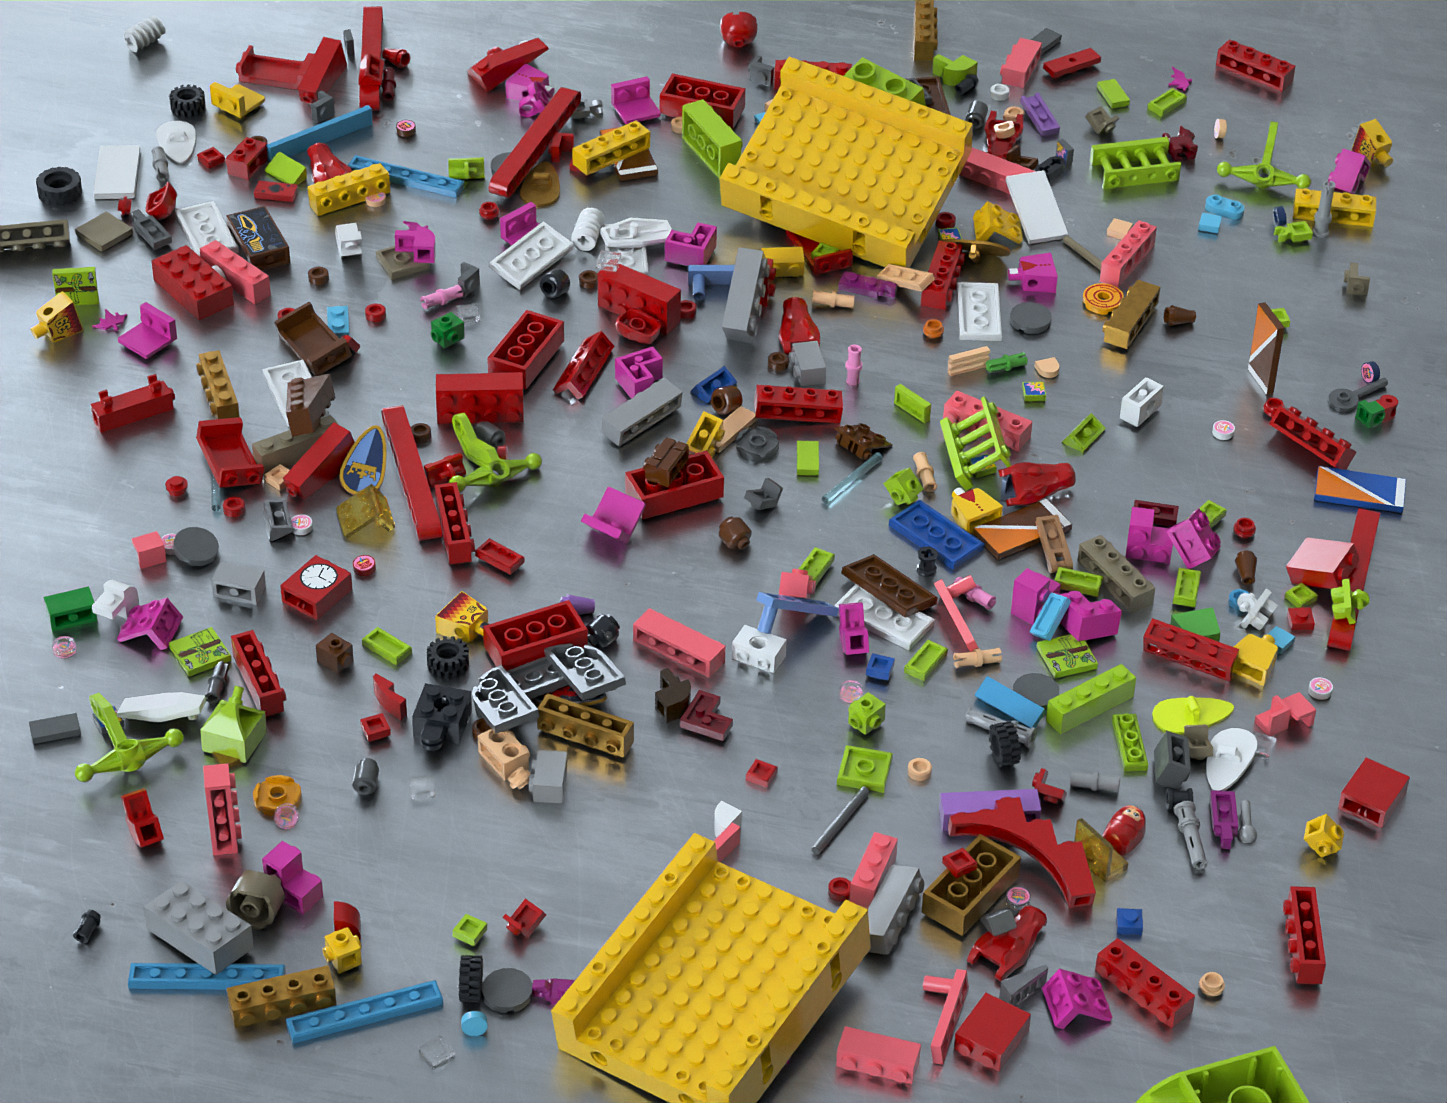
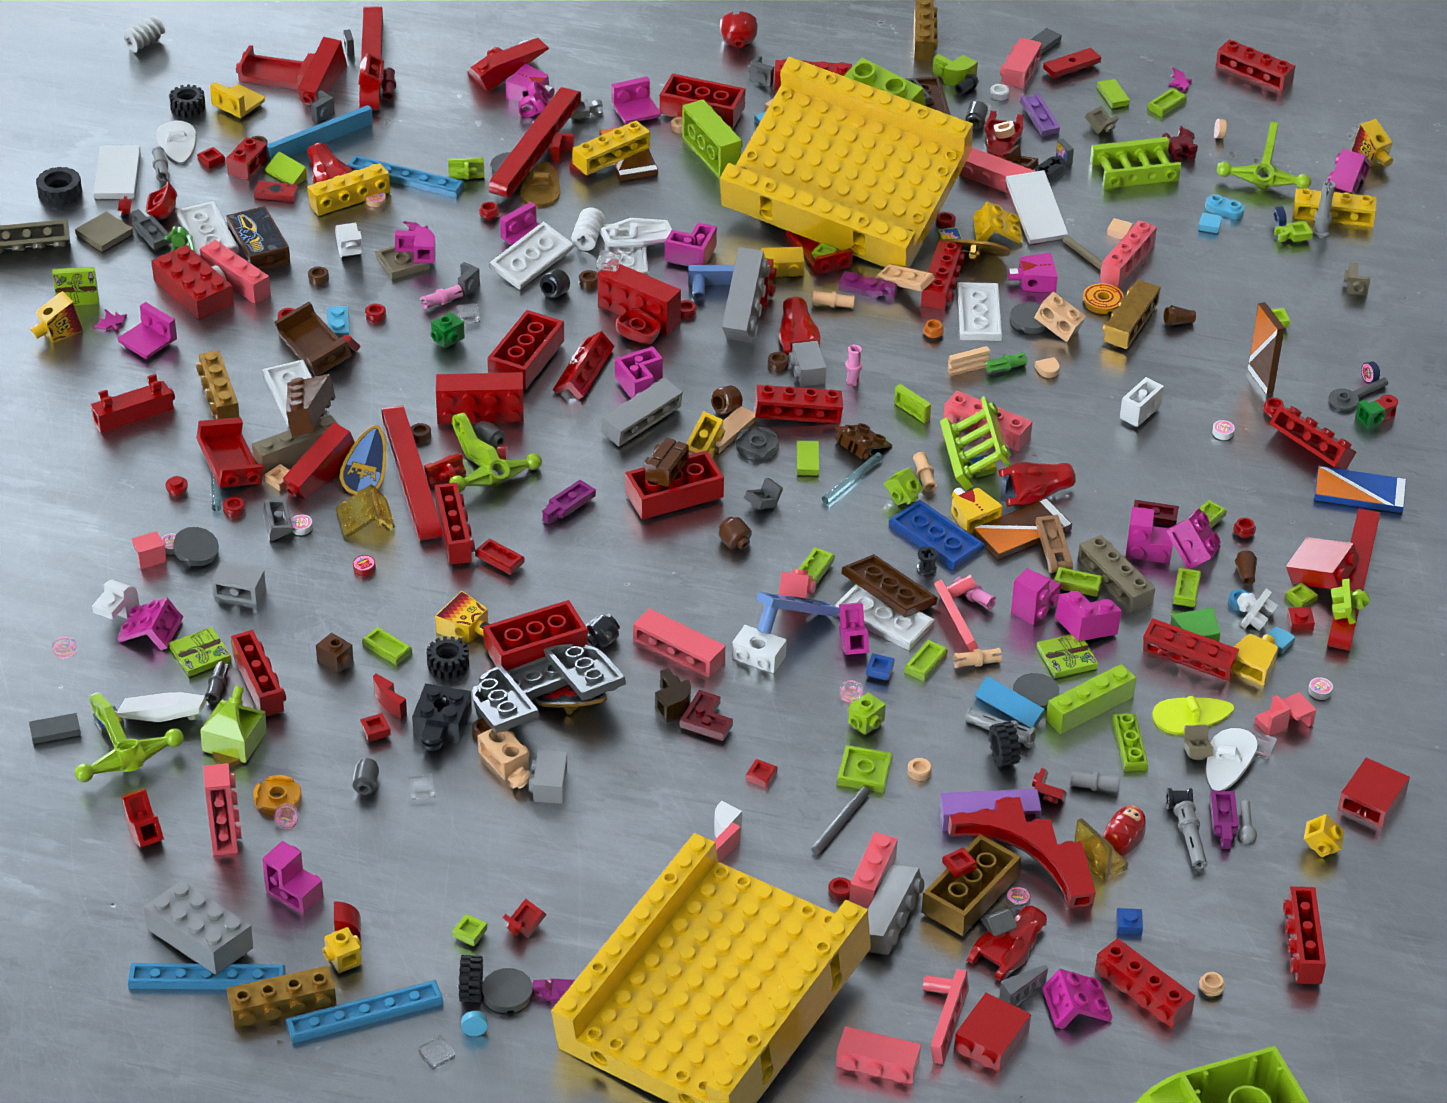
(70, 608): green brick -> none
(89, 921): black pin -> none
(180, 237): none -> bright green plant
(256, 898): dark tan brick -> none
(316, 587): red brick -> none
(398, 57): red cone -> none
(406, 128): reddish brown tile -> none
(568, 501): none -> magenta hinge
(580, 604): medium lavender cone -> none
(585, 725): pearl gold brick -> none
(616, 515): dark pink bracket -> none
(718, 379): blue slope -> none
(1011, 113): light nougat tile -> none
(1033, 391): tile -> none
(1050, 616): medium azure tile -> none
(1060, 316): none -> light nougat brick
(1084, 433): lime slope -> none
(1172, 760): dark grey brick -> none

